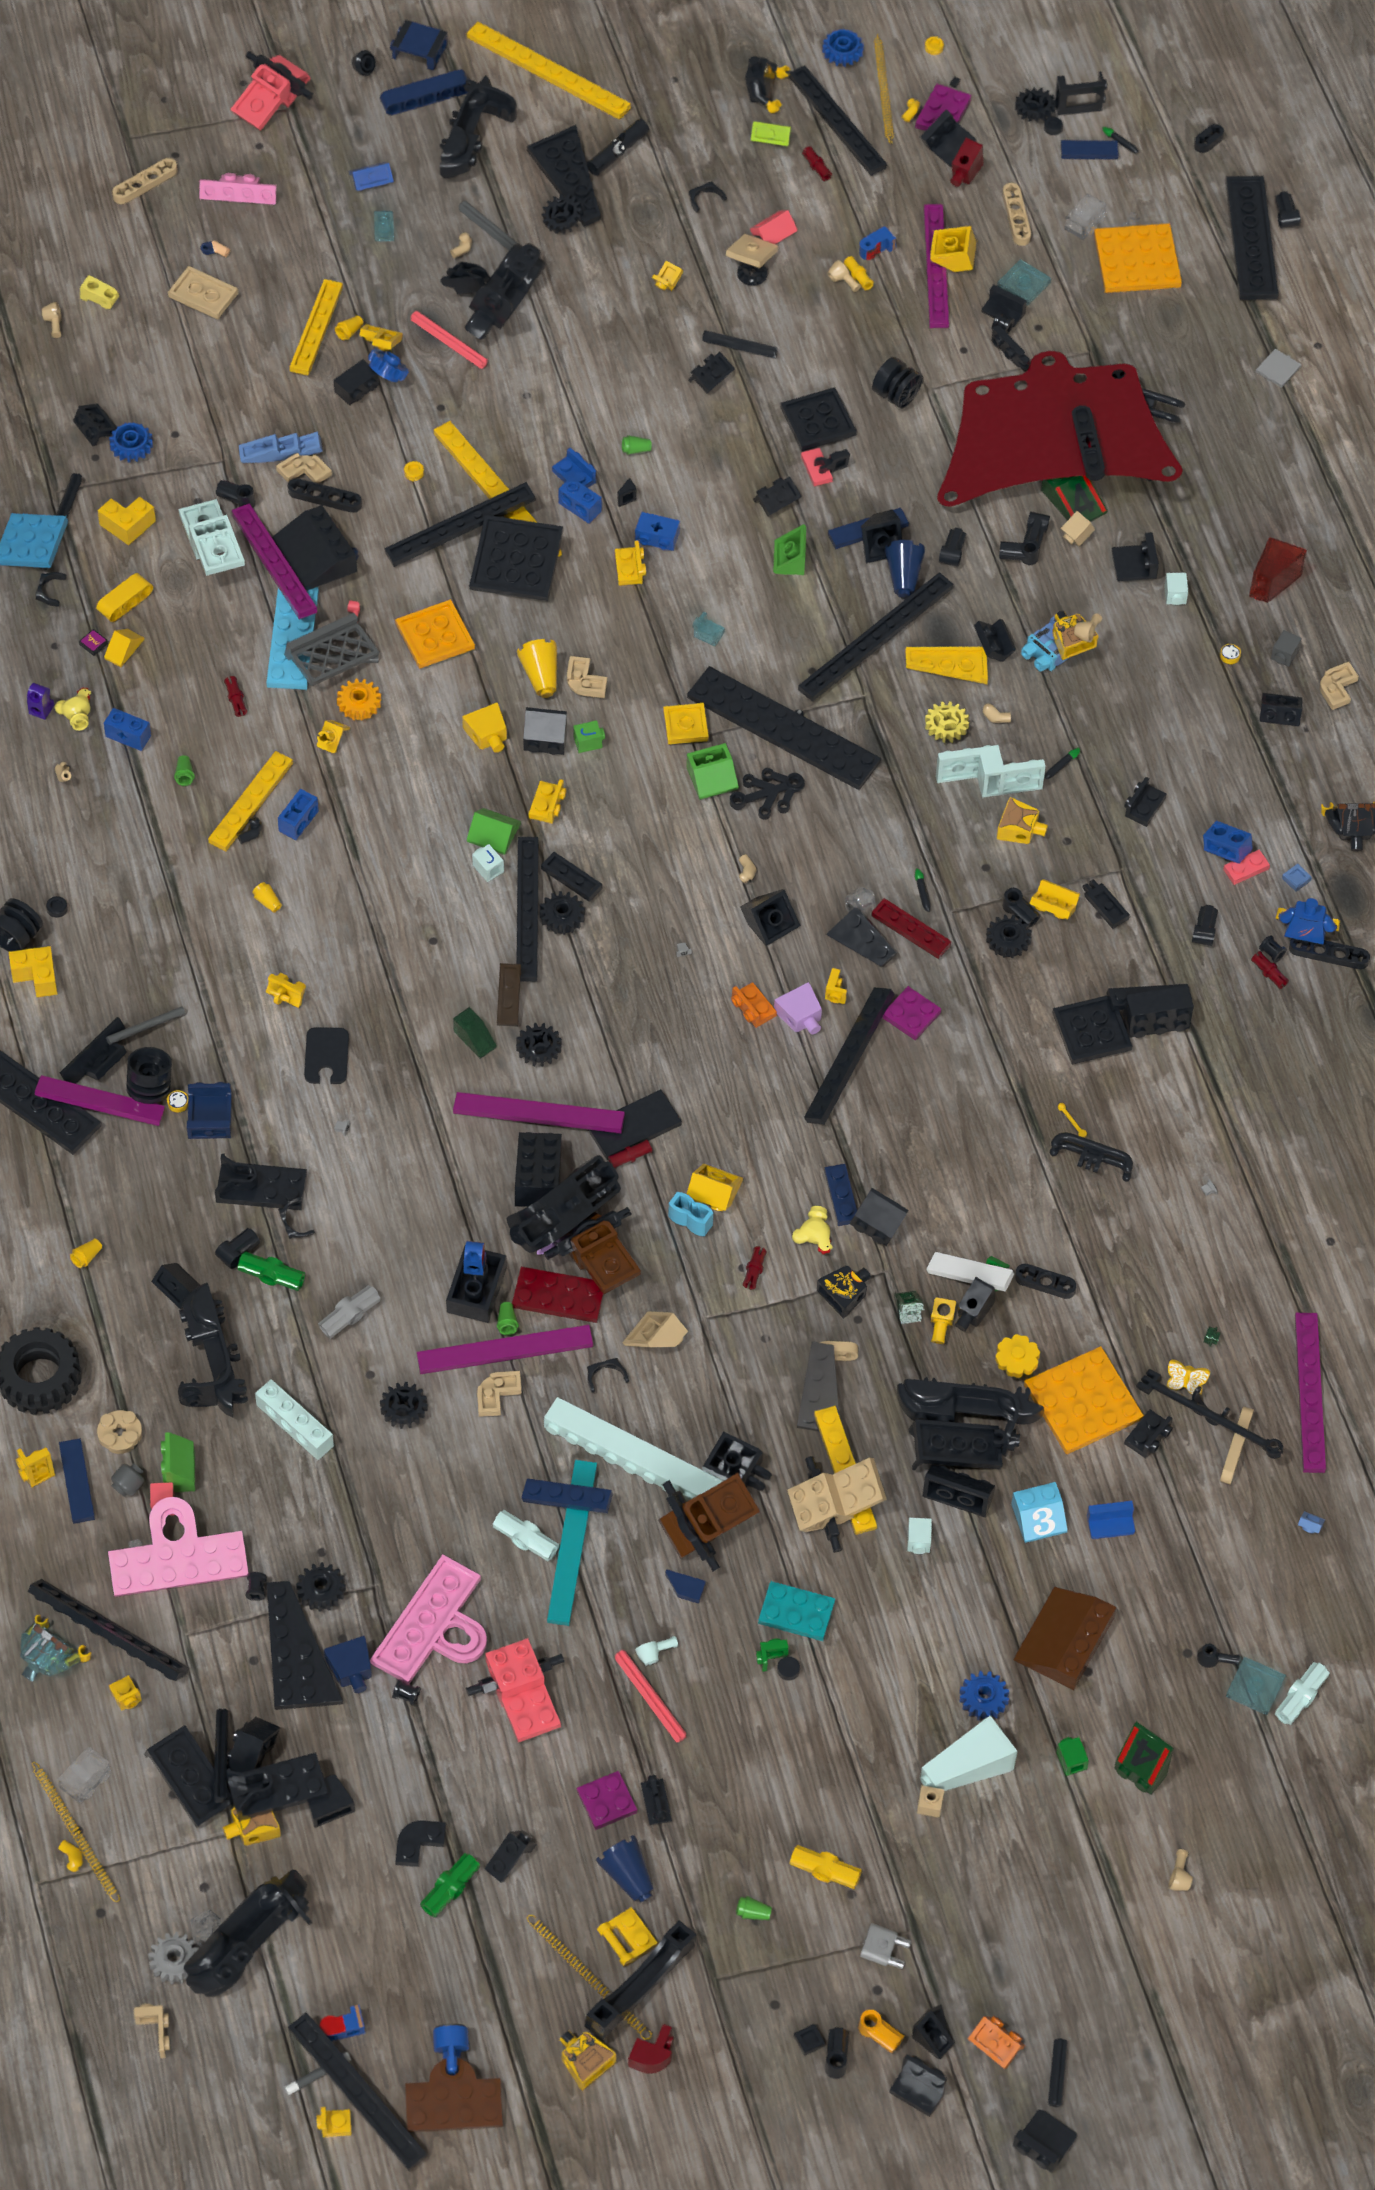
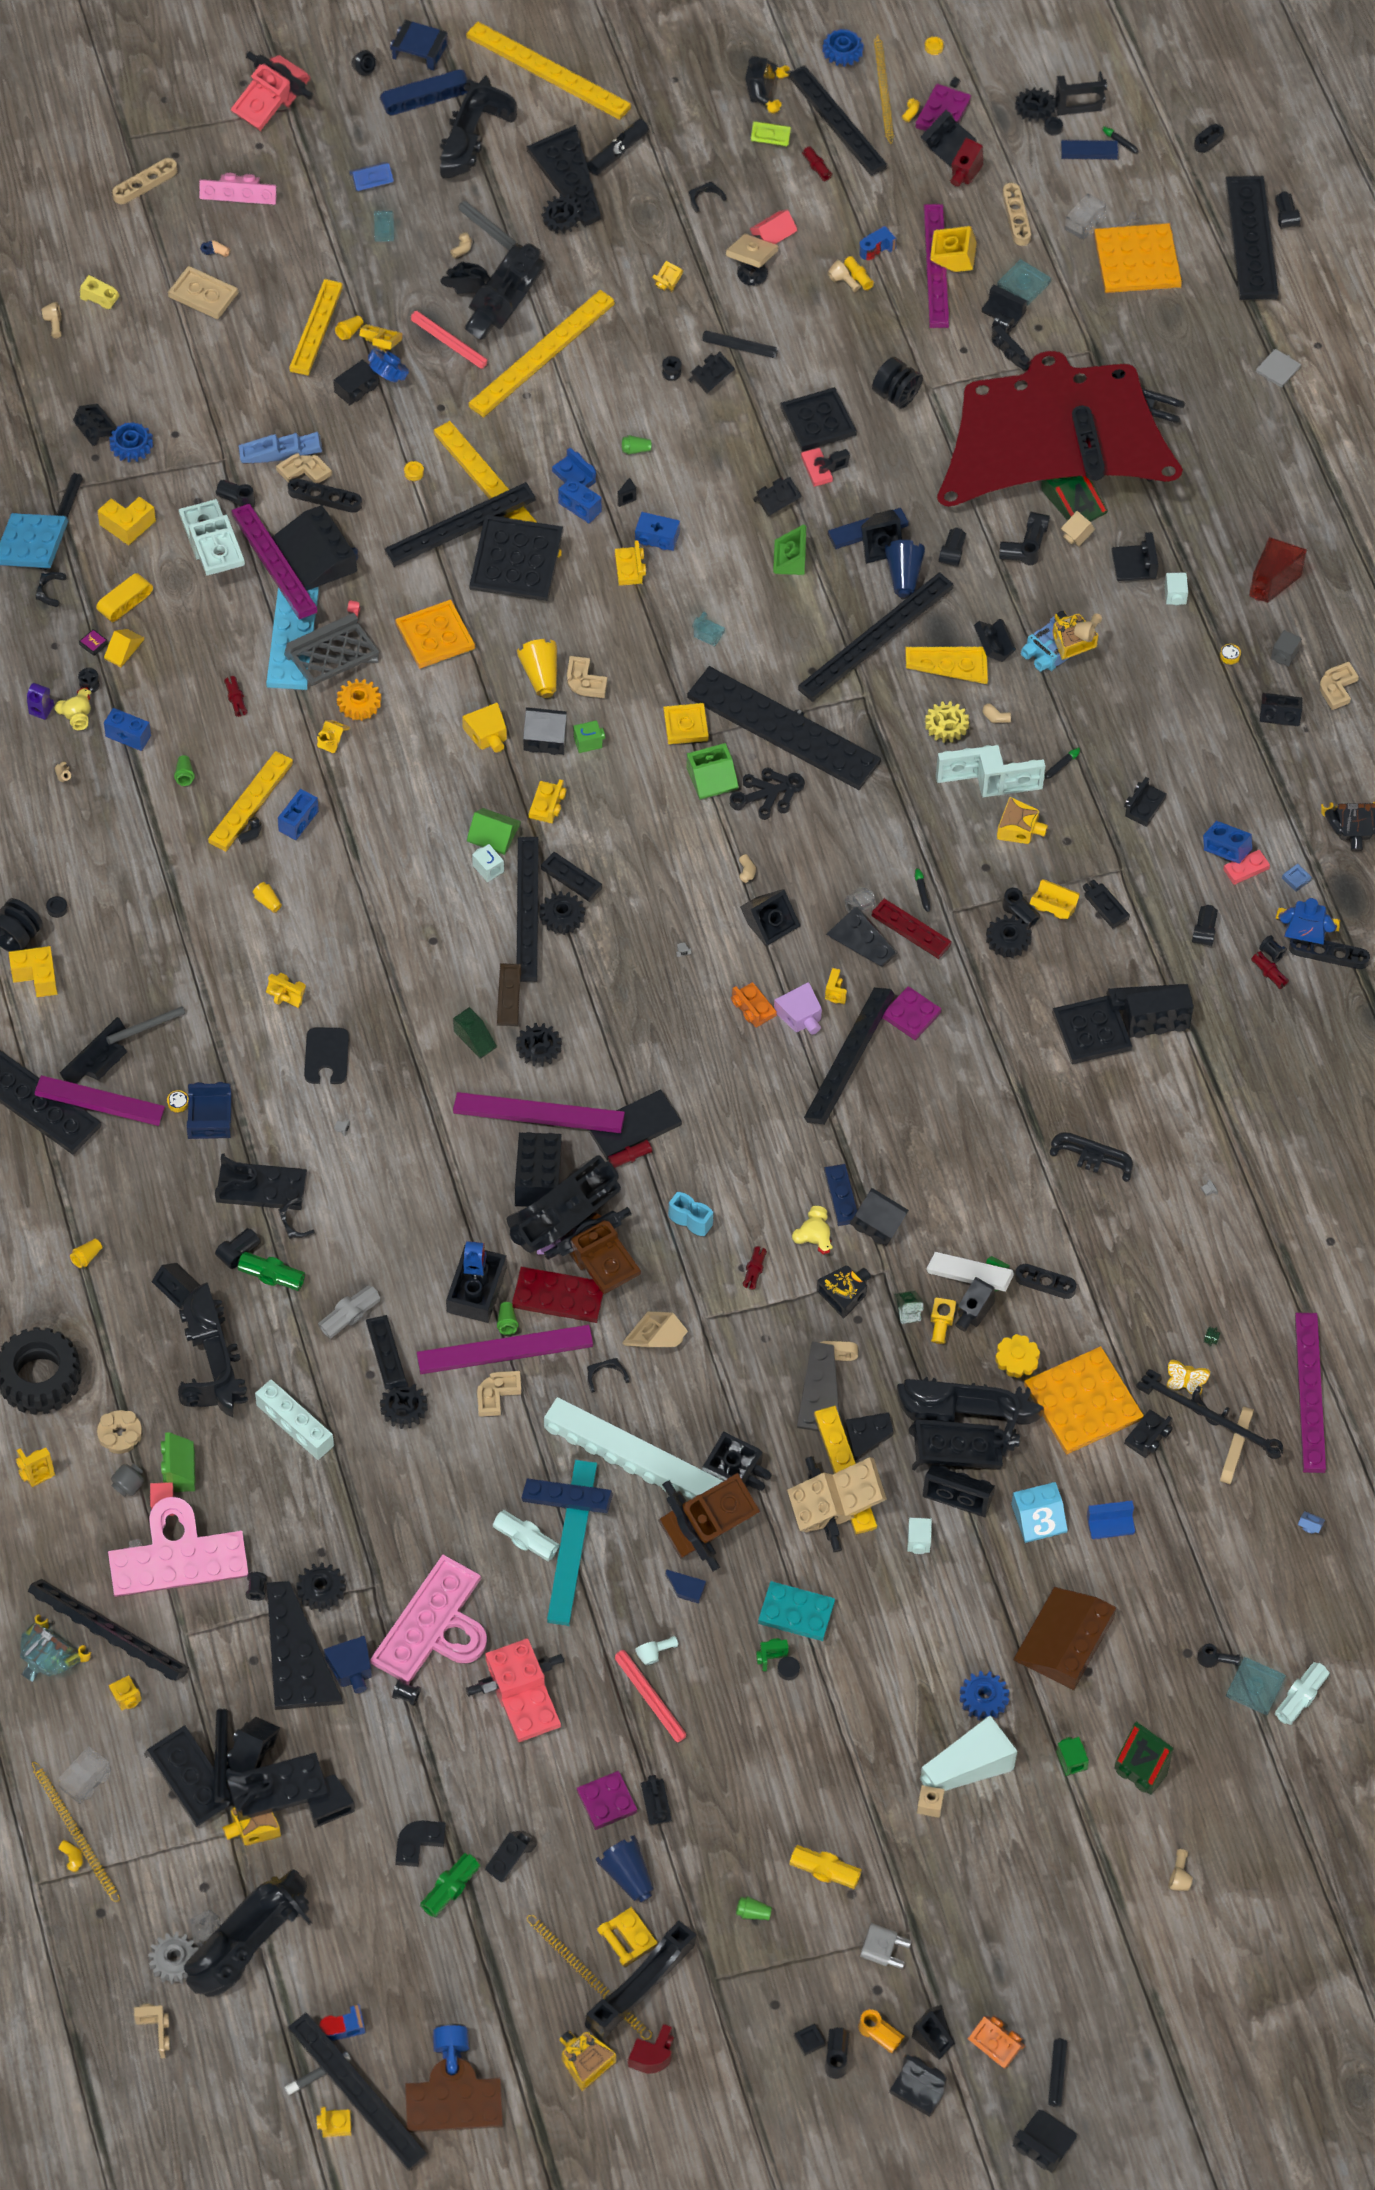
(76, 1481): dark blue tile -> none
(91, 676): none -> black wheel
(148, 1075): black wheel -> none
(386, 1352): none -> black tile
(541, 353): none -> yellow plate
(668, 371): none -> black wheel
(714, 1187): yellow slope -> none
(867, 1432): none -> black wing
(1061, 1107): yellow hinge -> none

